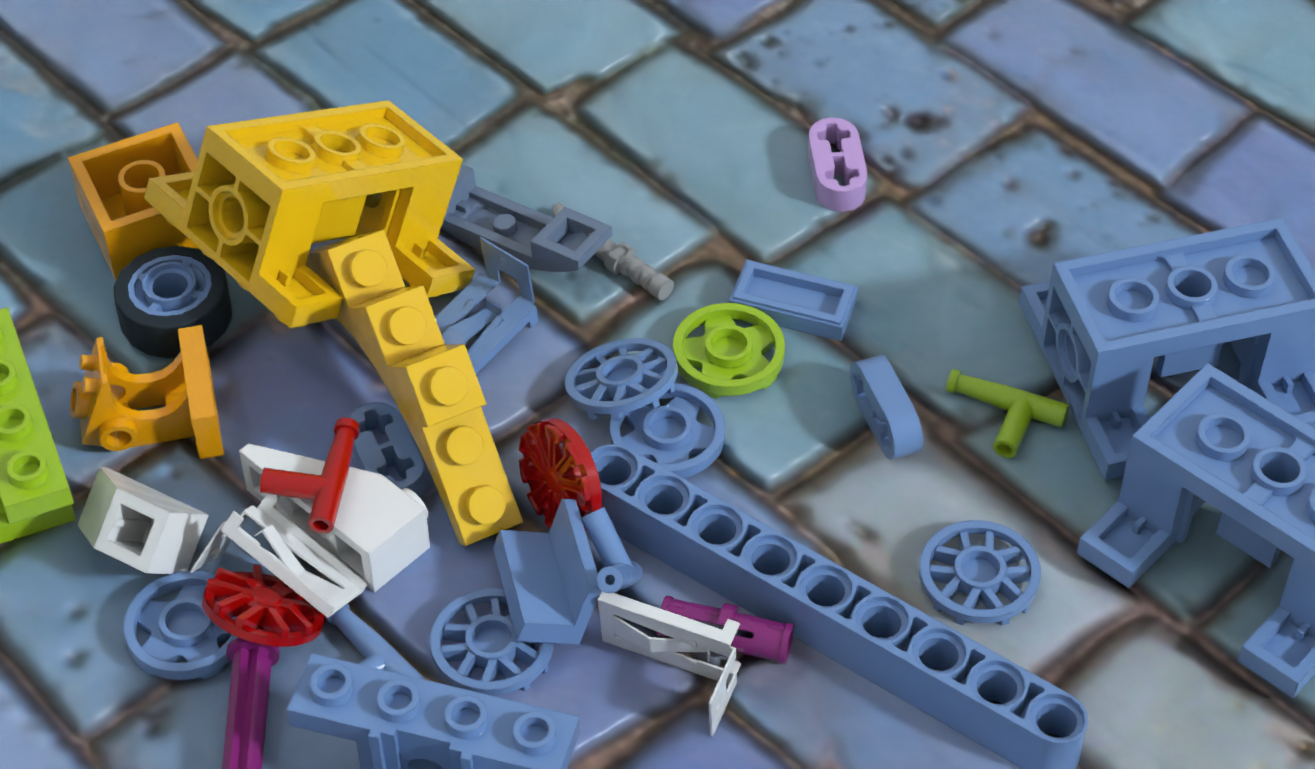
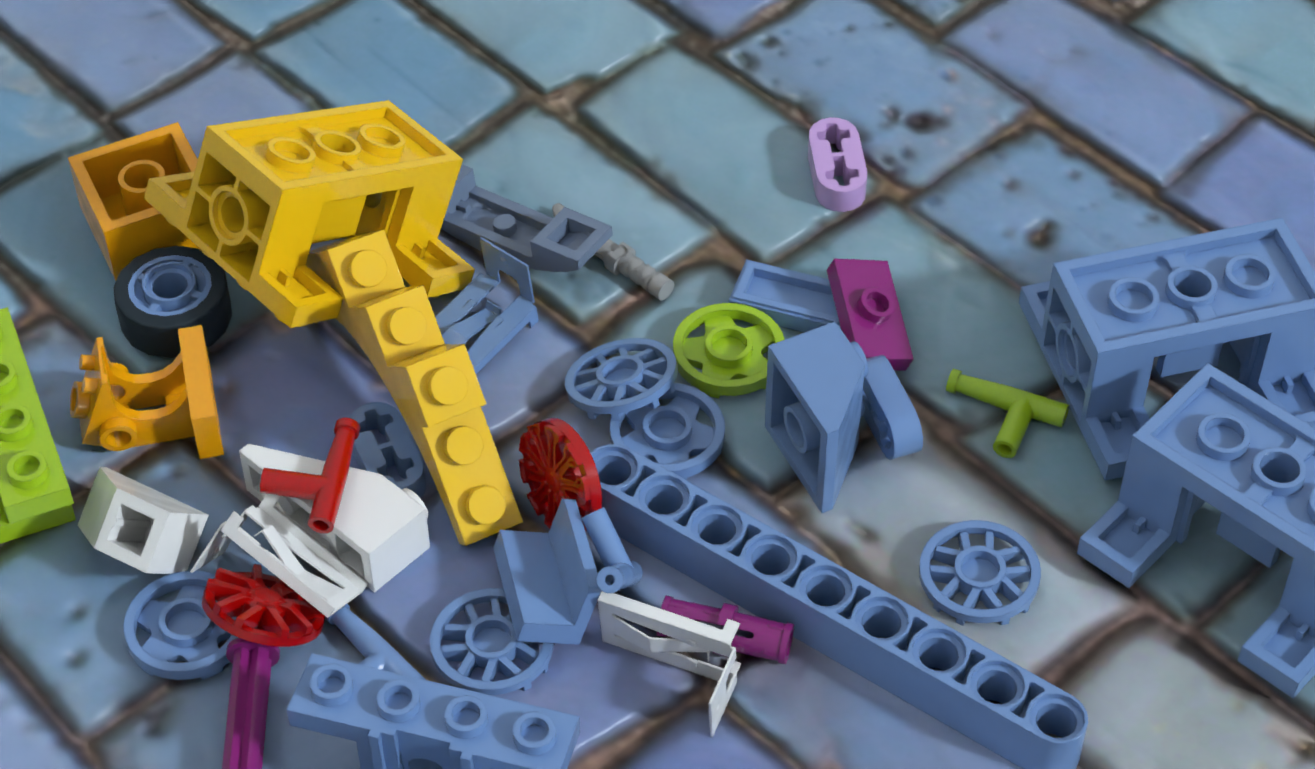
(816, 407): none -> medium blue slope
(870, 309): none -> magenta plate

